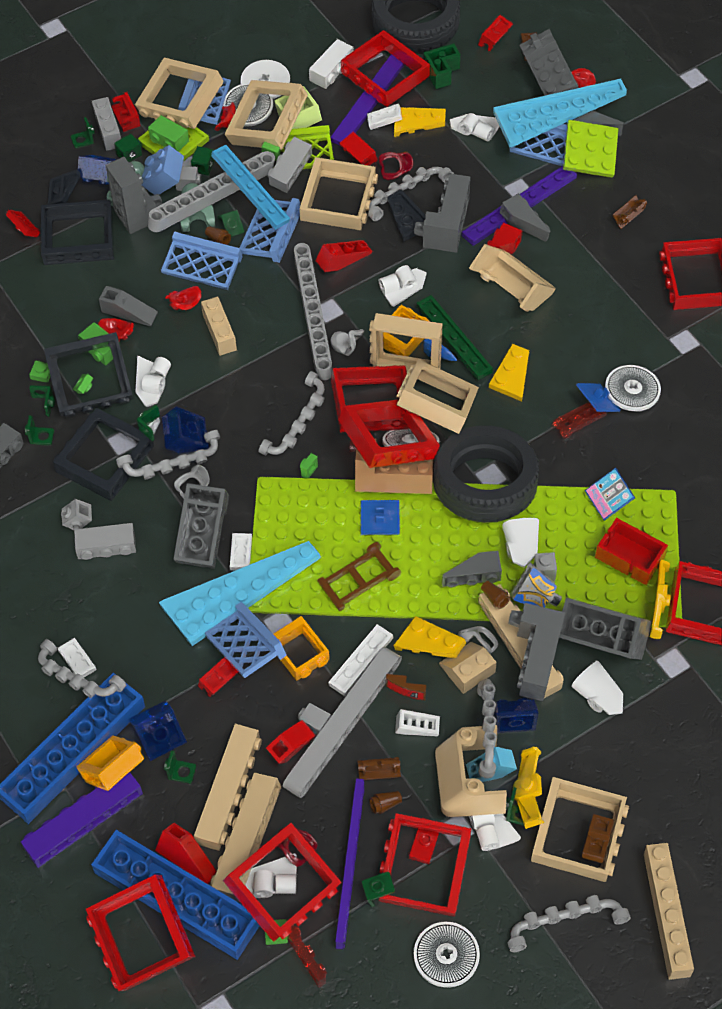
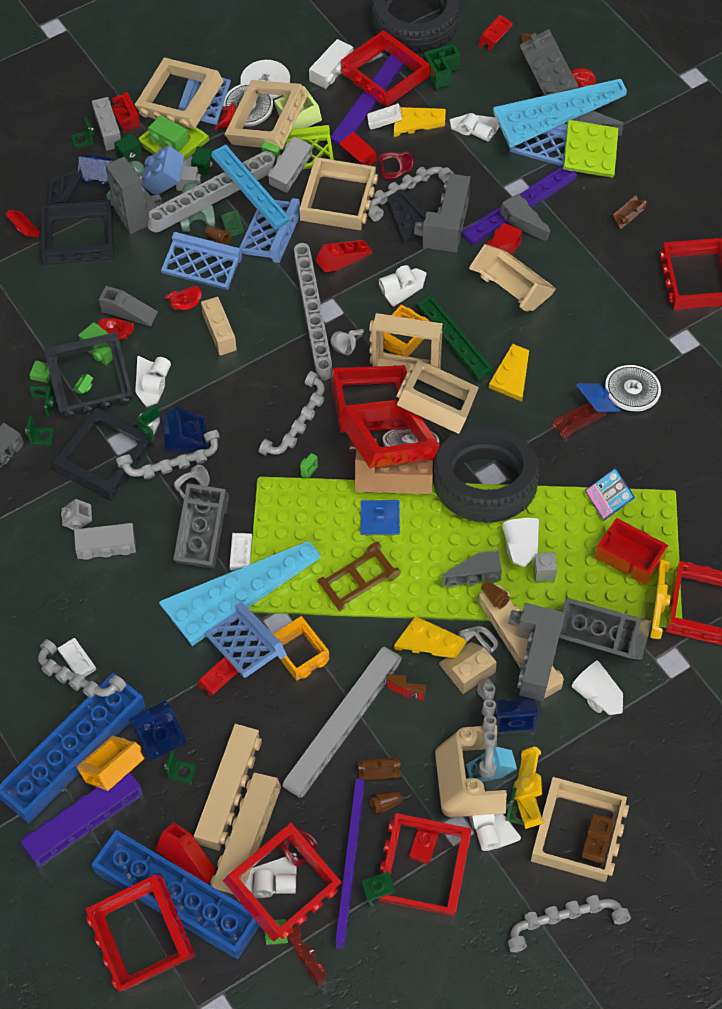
(290, 742): red slope -> none
(314, 717): light grey brick -> none
(360, 659): white plate -> none
(411, 716): white slope -> none
(437, 968): piece -> none
(445, 353): blue plate -> none
(535, 588): torso -> none
(668, 911): tan brick -> none

